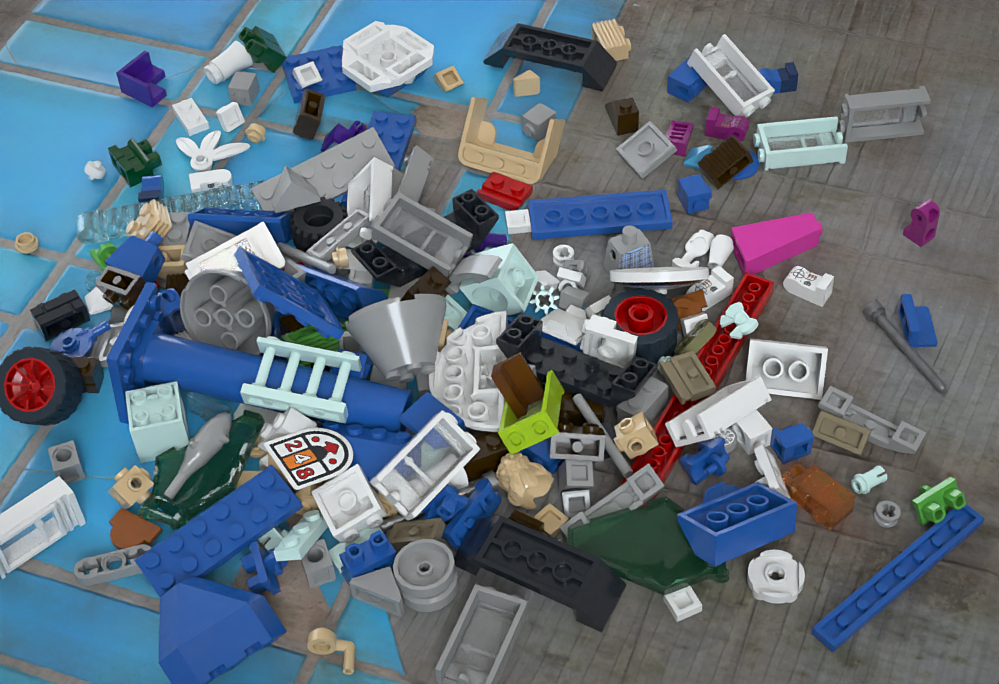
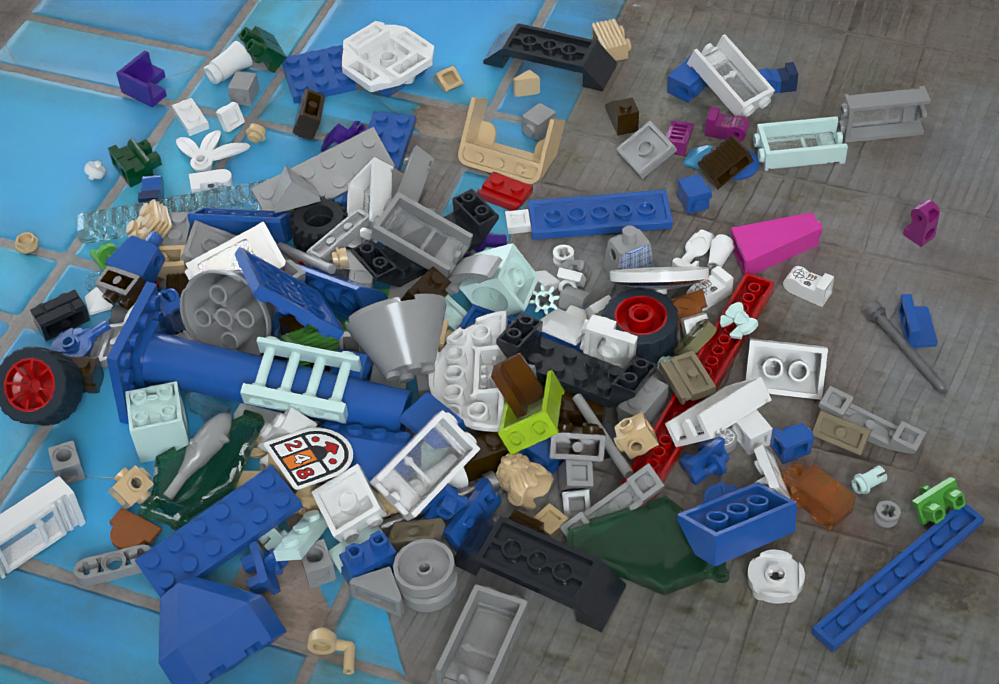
(307, 74): white slope -> none
(683, 603): white tile -> none

